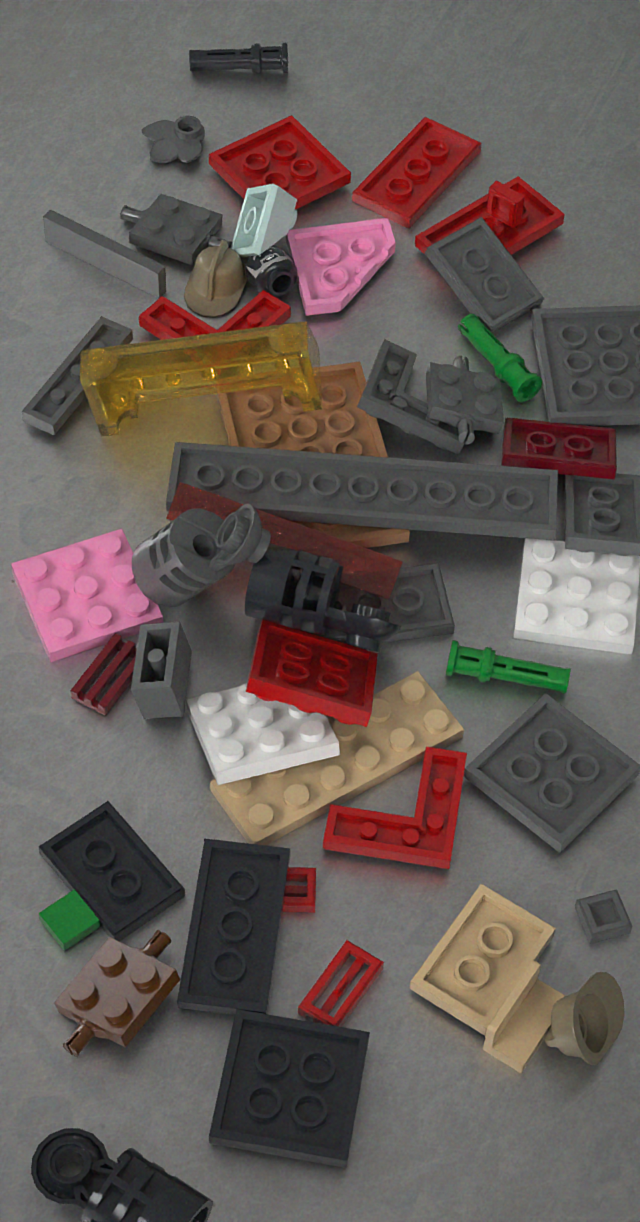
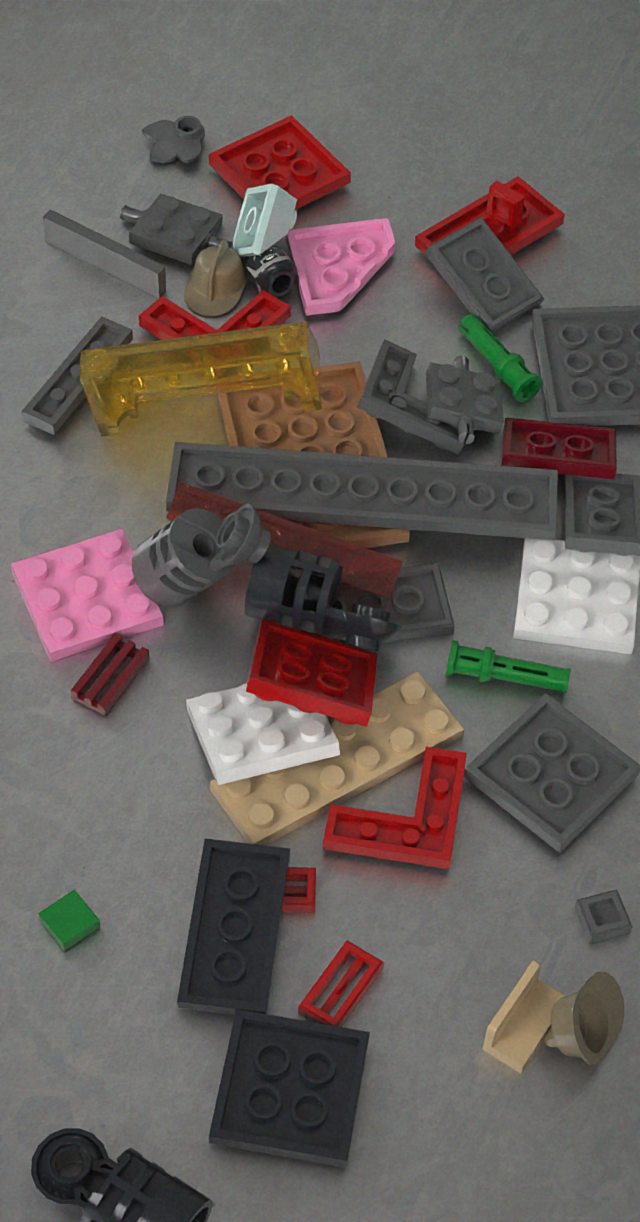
(112, 871): black tile -> none
(117, 992): reddish brown plate -> none
(161, 670): dark grey brick -> none
(253, 58): black pin -> none
(416, 172): red tile -> none
(481, 958): tan plate -> none

